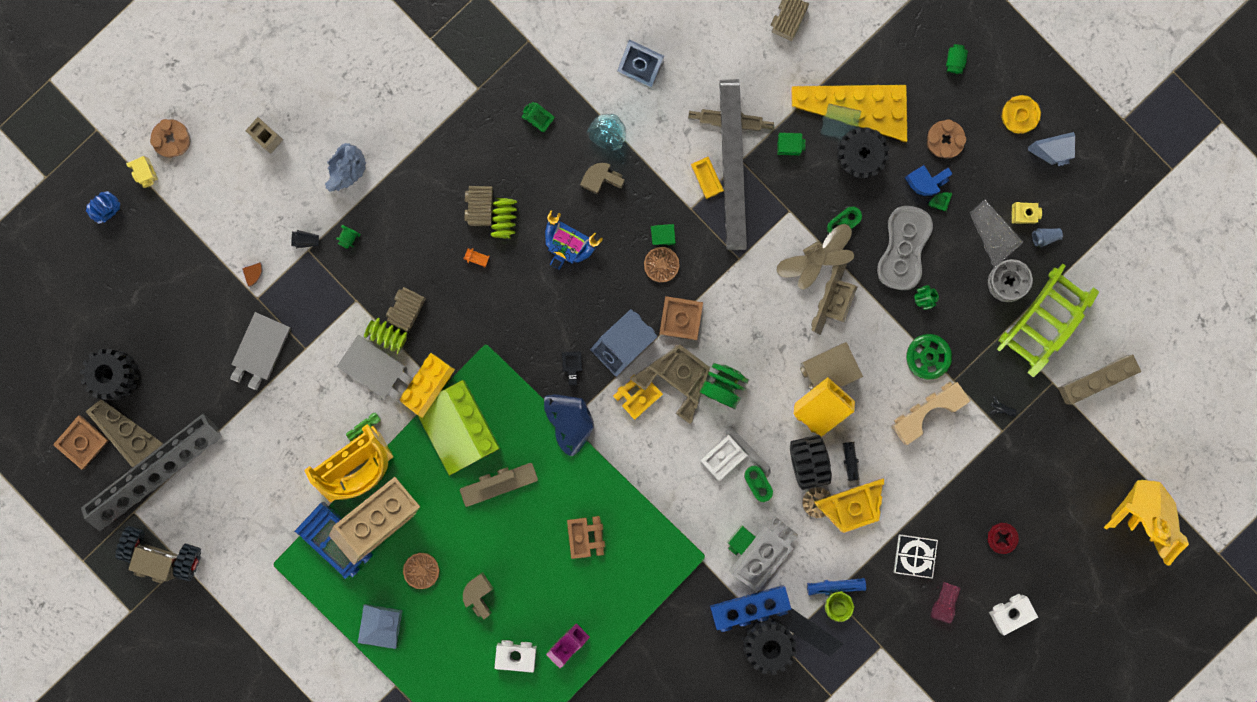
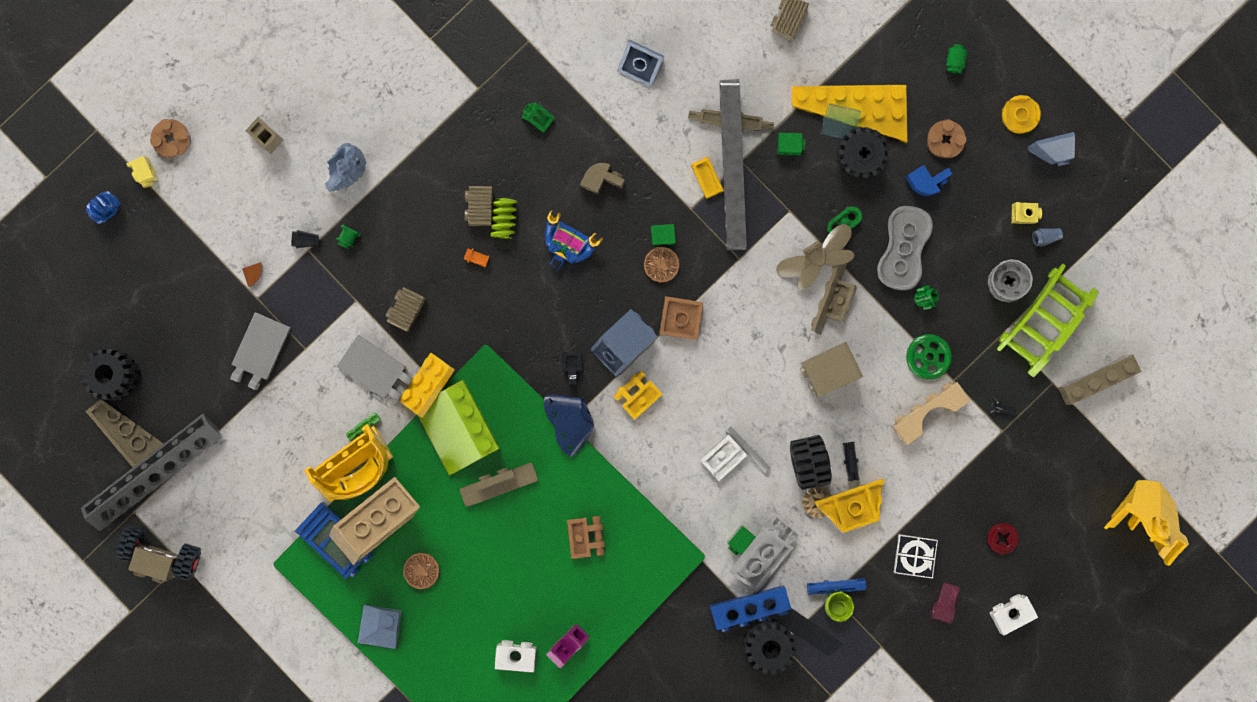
(81, 442): medium nougat plate -> none
(385, 335): lime piece -> none
(474, 591): dark tan brick -> none
(607, 130): clear light blue cylinder -> none
(681, 371): dark tan wing -> none
(724, 385): green wheel -> none
(758, 483): green plate -> none
(824, 407): yellow brick -> none
(940, 201): green tile -> none
(995, 233): clear wing -> none

